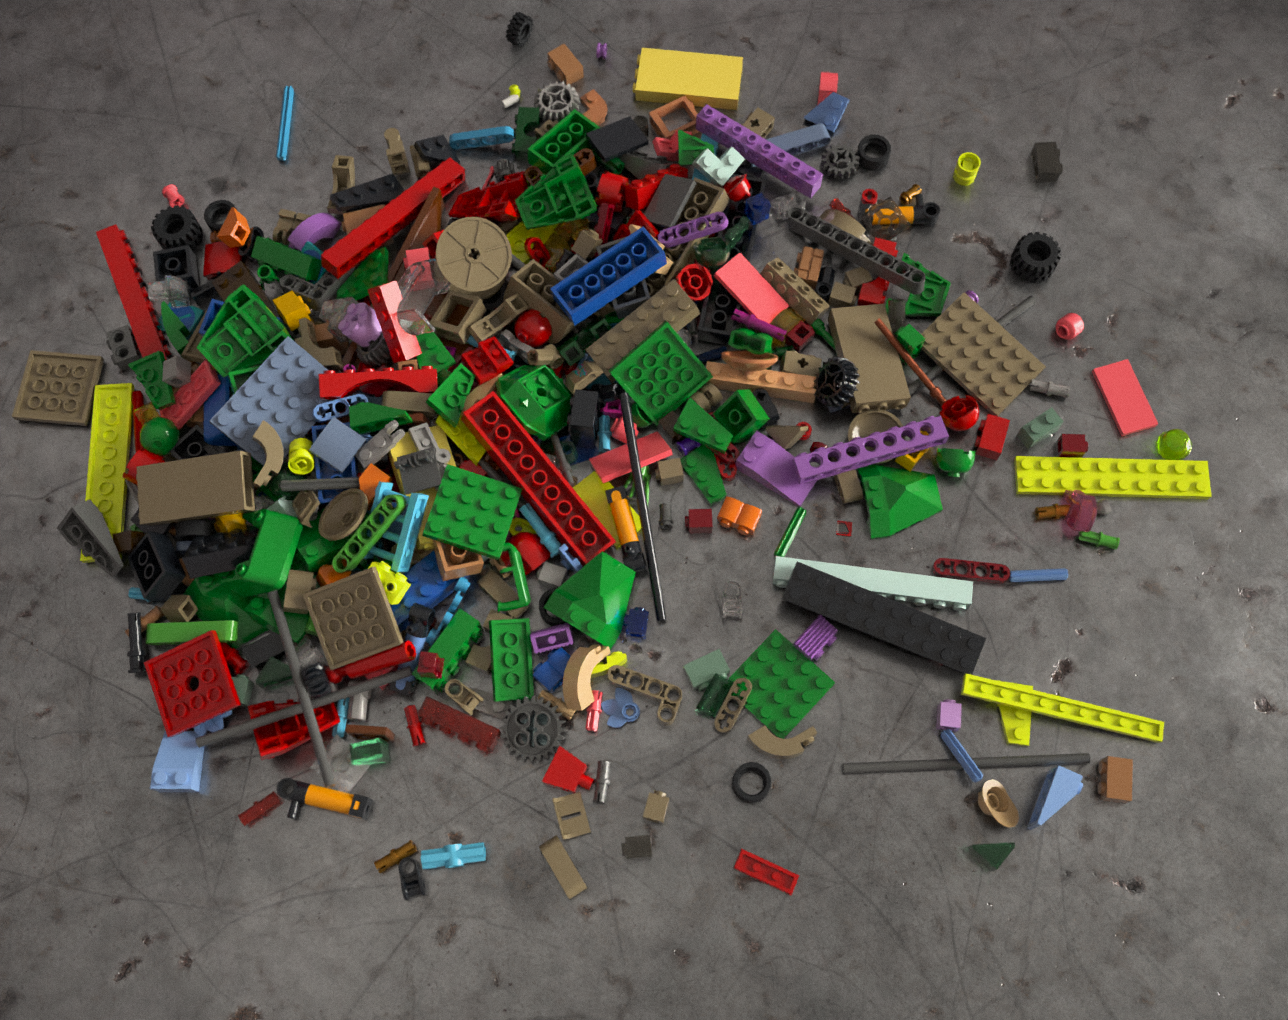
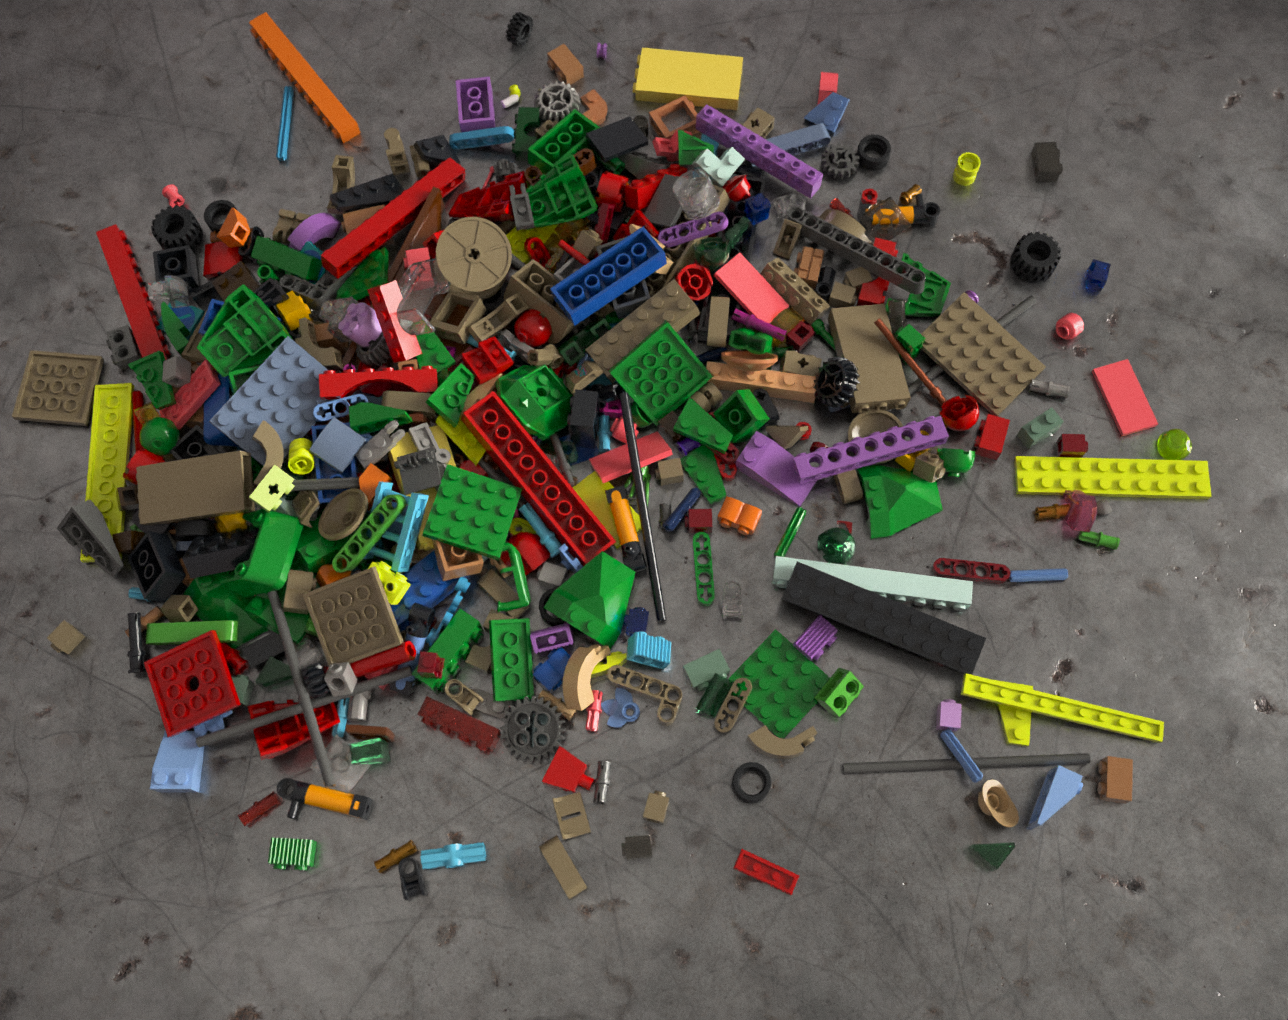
(65, 638): none -> dark tan brick
(127, 498): none -> dark brown brick
(261, 493): none -> yellowish green brick
(271, 293): none -> black wing
(292, 852): none -> green brick
(304, 77): none -> orange brick
(340, 679): none -> light grey brick
(414, 725): red axle -> none
(475, 104): none -> medium lavender brick
(521, 208): none -> dark grey hinge
(574, 253): none -> red piece
(649, 650): none -> medium azure brick
(682, 509): none -> dark blue axle
(696, 194): none -> clear wheel
(703, 569): none -> green beam
(718, 321): none -> dark tan beam
(787, 238): none -> dark tan slope
(836, 690): none -> bright green brick
(837, 545): none -> clear green cylinder
(929, 467): none -> dark tan brick
(1097, 274): none -> clear blue brick

